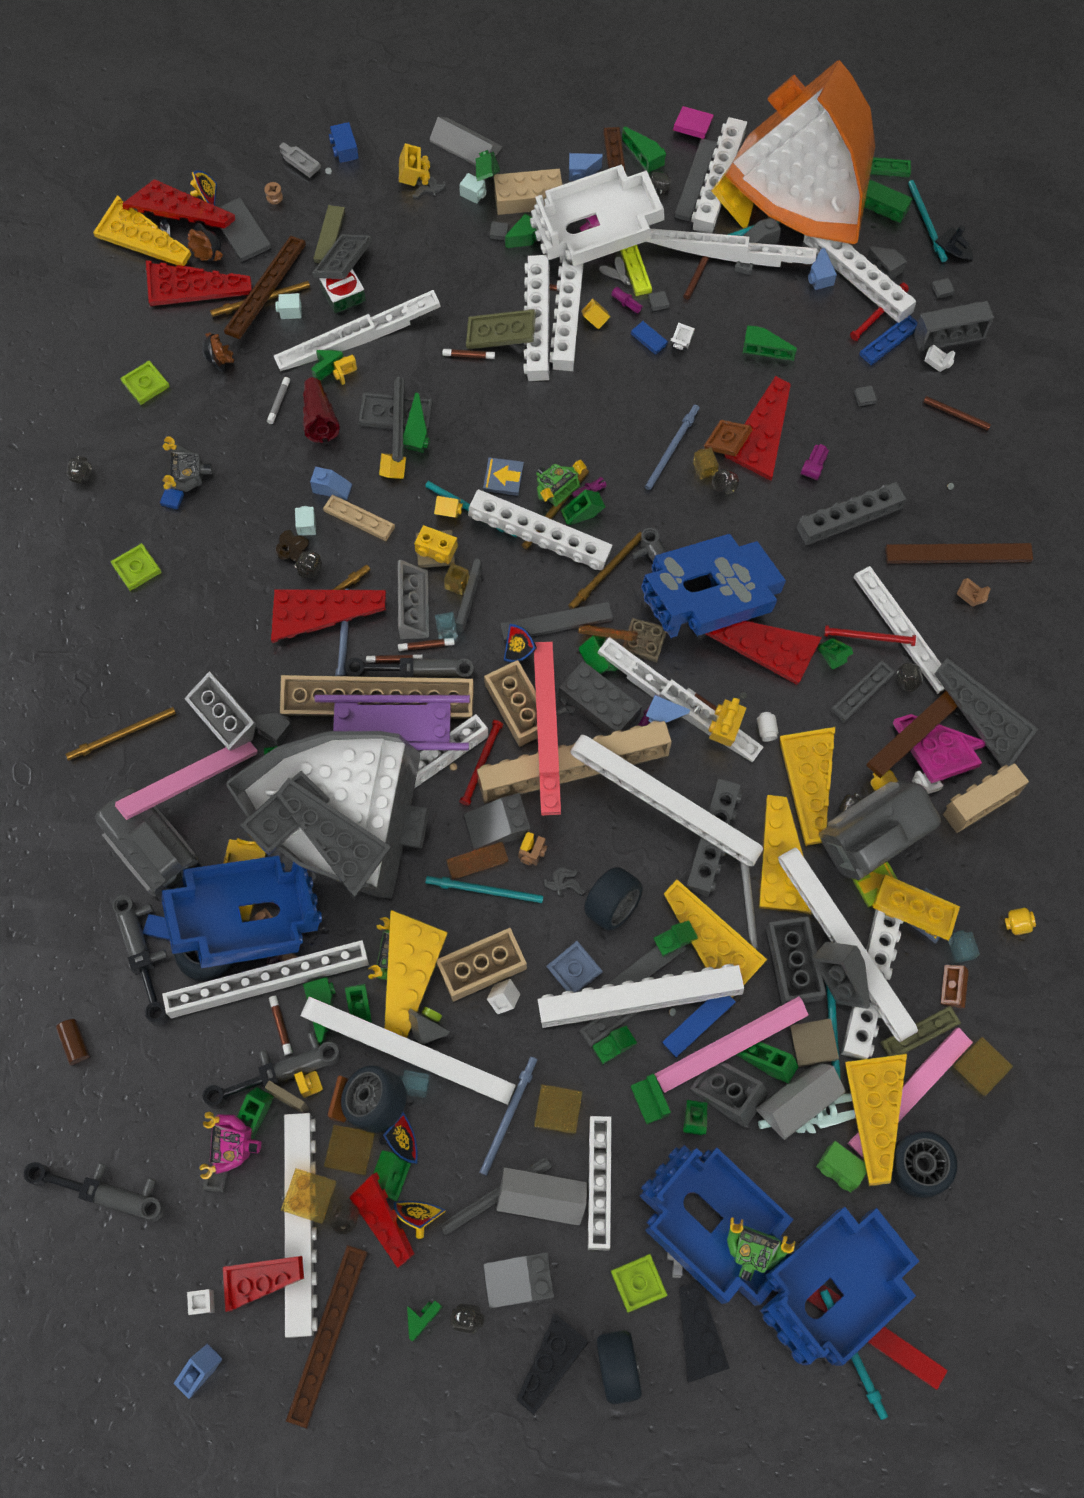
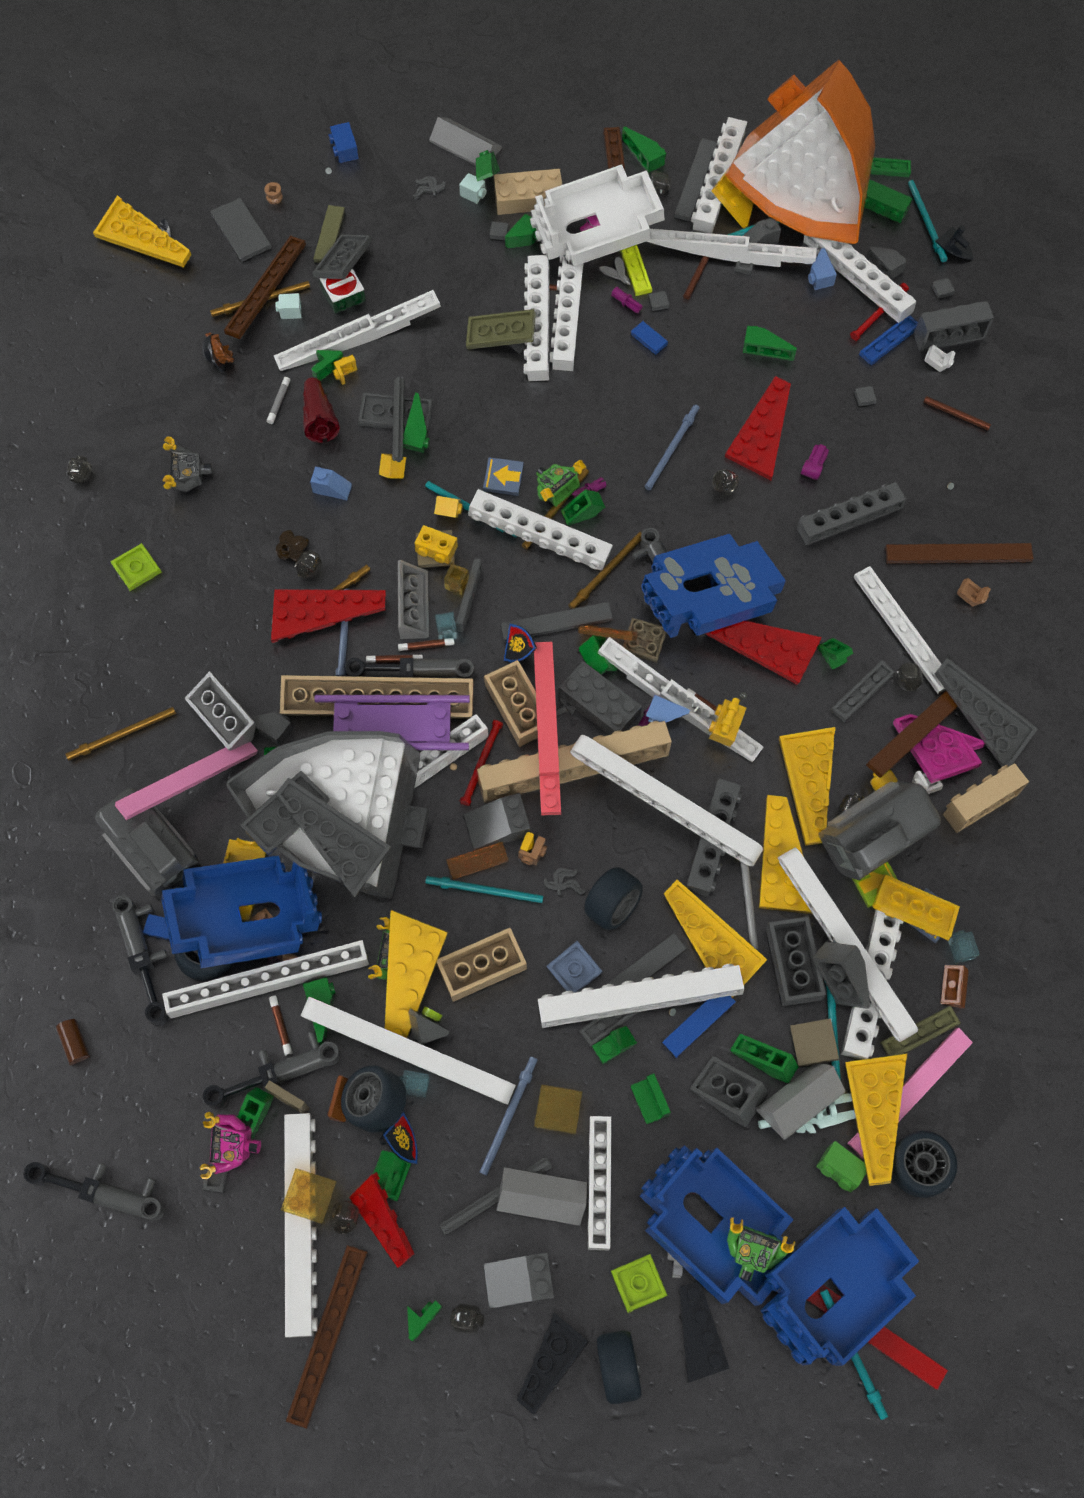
(145, 382): lime tile -> none
(172, 498): blue tile -> none
(174, 204): red wing -> none
(189, 284): red wing -> none
(197, 1370): medium blue slope -> none
(201, 1302): white panel -> none
(204, 186): shield -> none
(204, 243): dark orange hair -> none
(255, 1280): red wing -> none
(299, 159): light grey hinge -> none
(305, 521): light aqua brick -> none
(309, 1083): yellow bracket -> none
(349, 1150): clear yellow tile -> none
(358, 1002): green slope -> none
(359, 517): tan tile -> none
(413, 166): yellow brick -> none
(417, 1214): shield -> none
(468, 353): copper bar -> none
(503, 996): white panel -> none
(583, 165): medium blue slope -> none
(595, 313): yellow panel -> none
(675, 938): green slope -> none
(682, 336): white bracket -> none
(693, 122): dark pink tile -> none
(695, 1117): green slope -> none
(705, 463): clear yellow brick -> none
(728, 437): dark orange tile -> none
(731, 1044): bright pink tile -> none
(767, 726): white brick -> none
(870, 635): red bar -> none
(983, 1066): clear yellow tile -> none
(1020, 921): yellow head -> none

